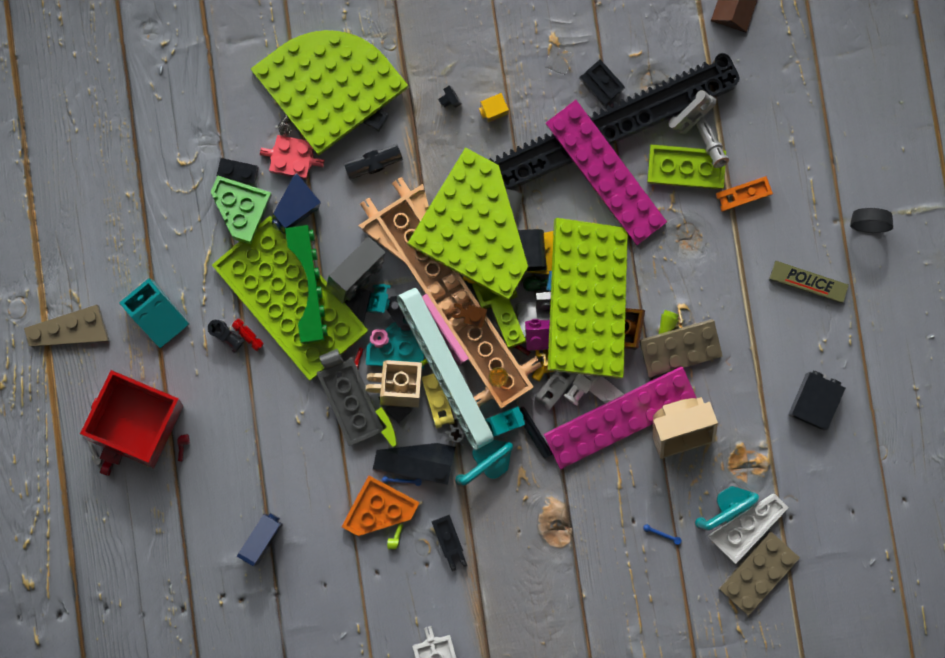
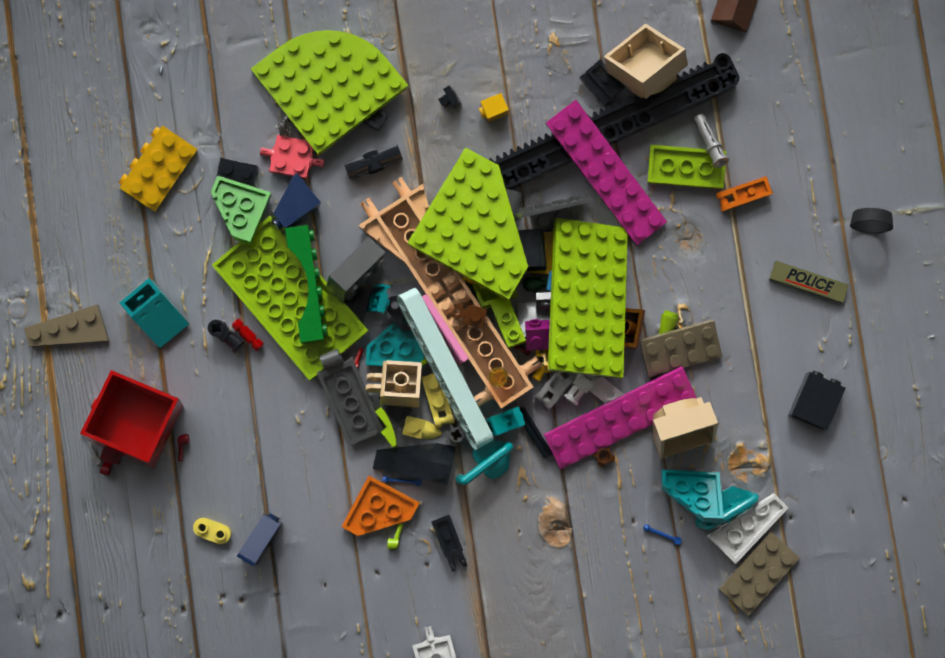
(157, 167): none -> yellow bracket
(212, 530): none -> light yellow plate
(374, 338): bright pink plate -> none
(420, 428): none -> light yellow plate
(544, 214): none -> dark grey bracket
(602, 461): none -> reddish brown plate
(646, 61): none -> tan container
(692, 112): light grey plate -> none
(696, 492): none -> teal plate

